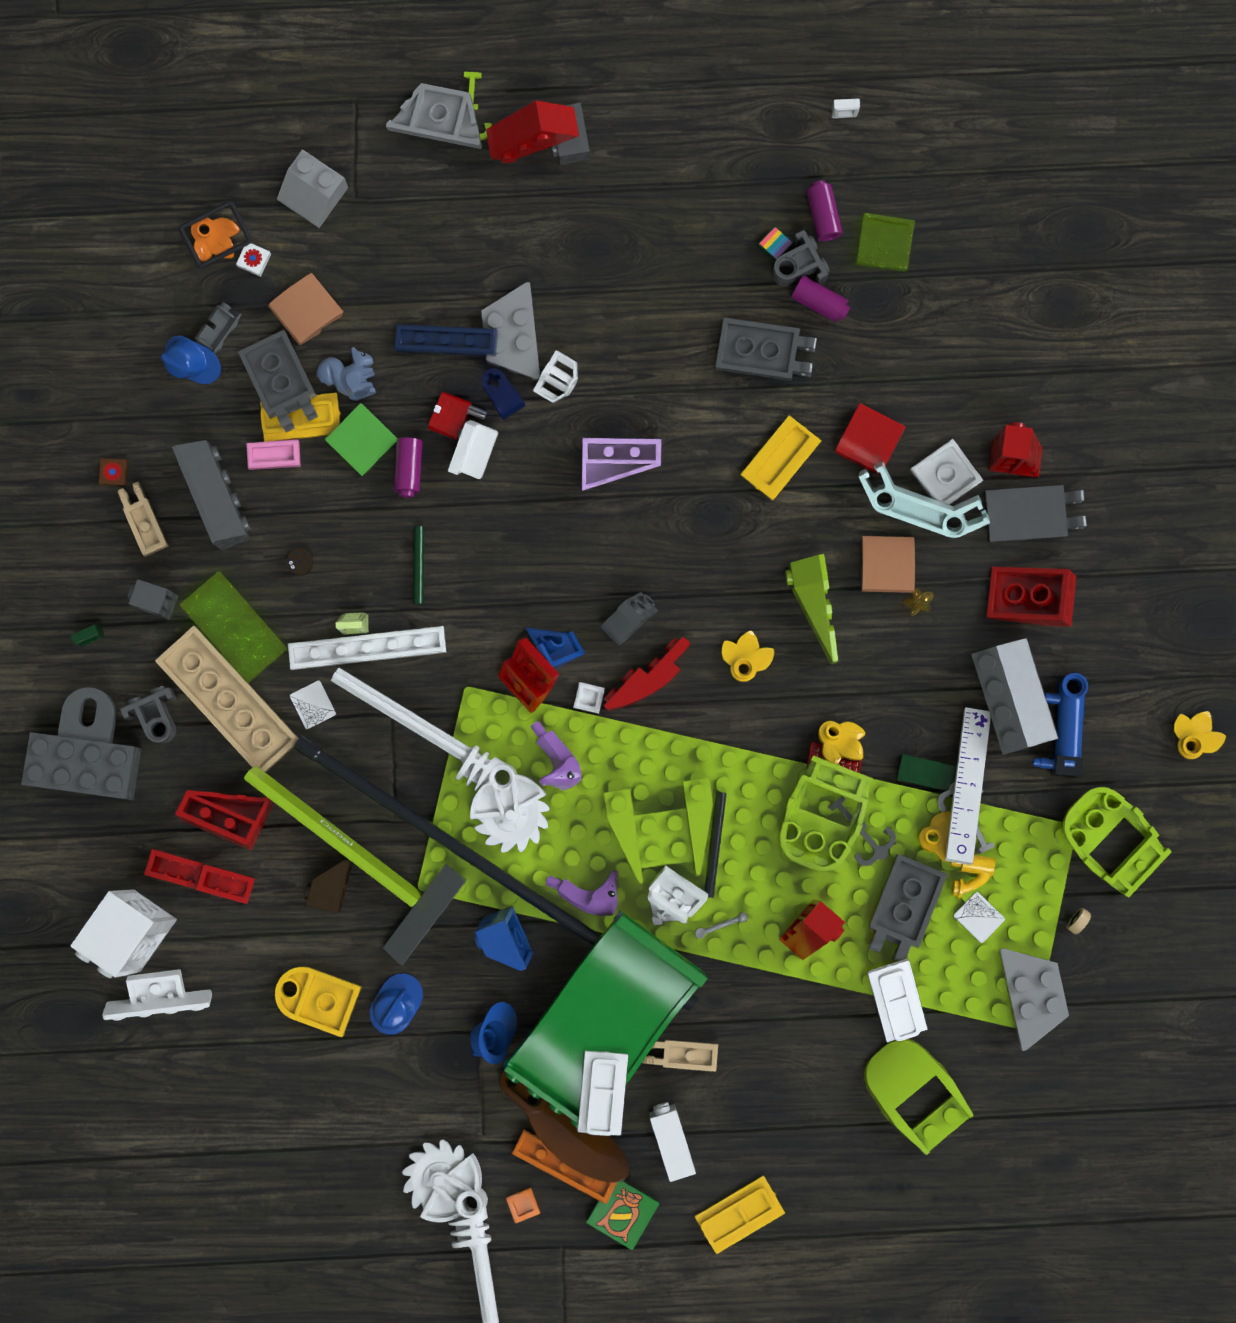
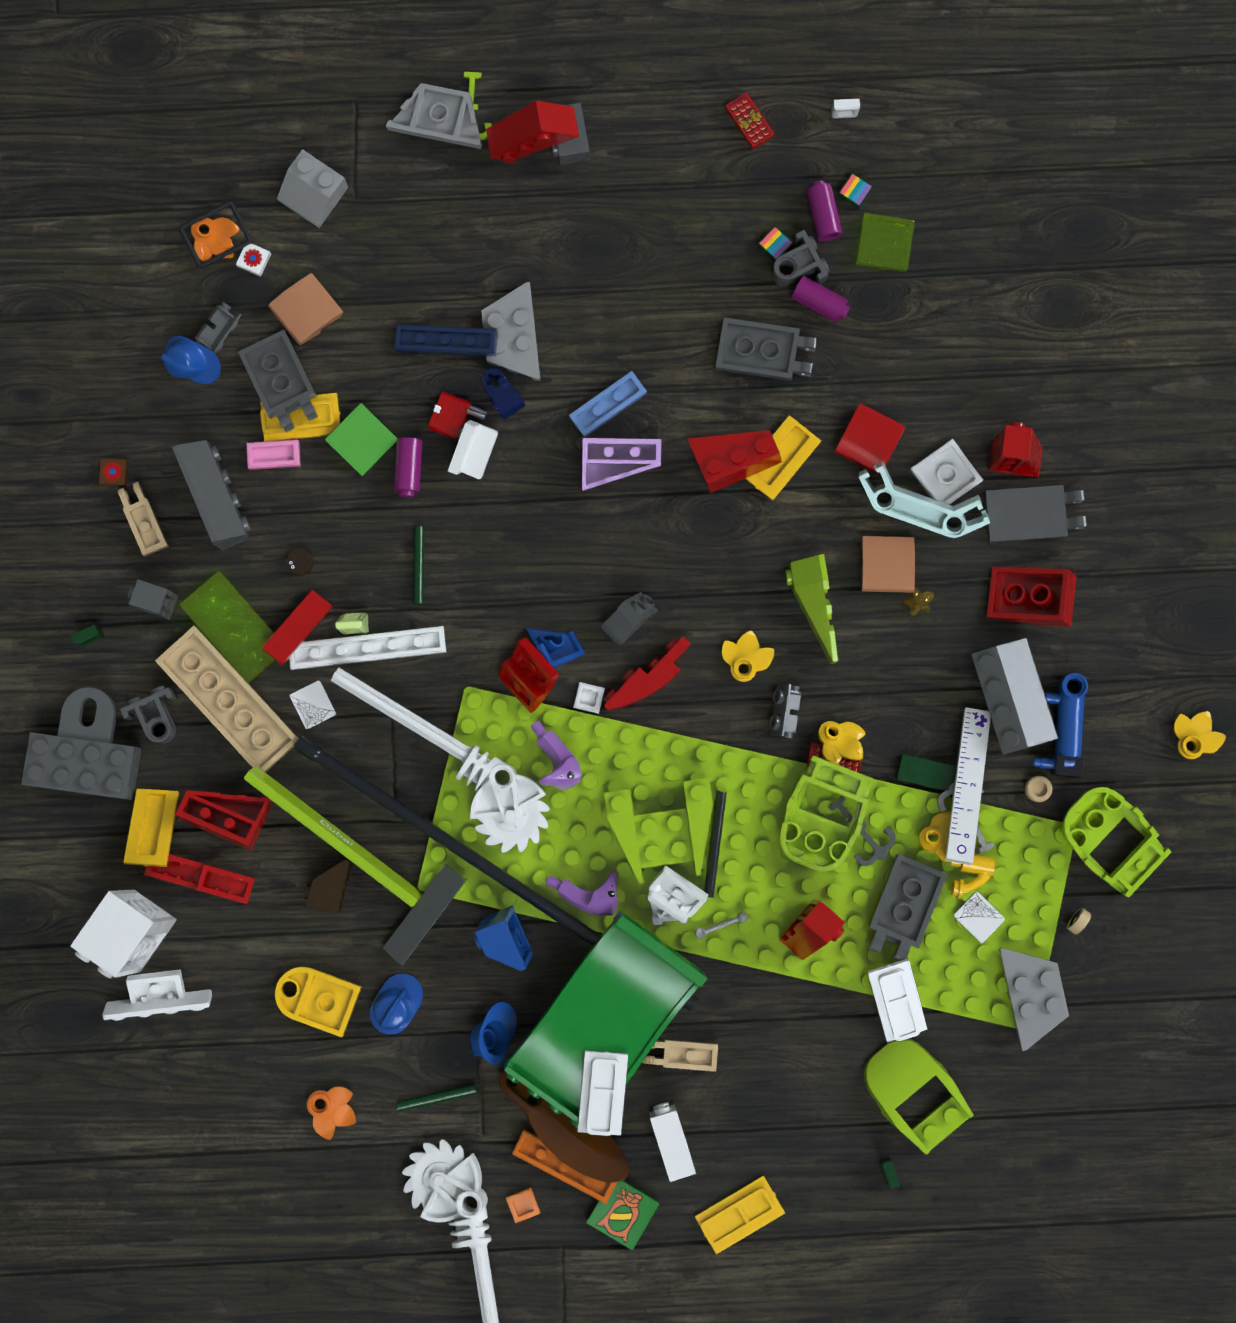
(151, 827): none -> yellow piece
(297, 627): none -> red tile
(334, 1113): none -> orange plate
(350, 379): sand blue animal -> none
(437, 1097): none -> dark green bar
(547, 376): white piece -> none
(607, 404): none -> medium blue plate
(734, 456): none -> red wedge
(749, 121): none -> red tile
(785, 699): none -> dark grey hinge
(855, 190): none -> tile
(889, 1172): none -> dark green tile
(1038, 789): none -> tan tile

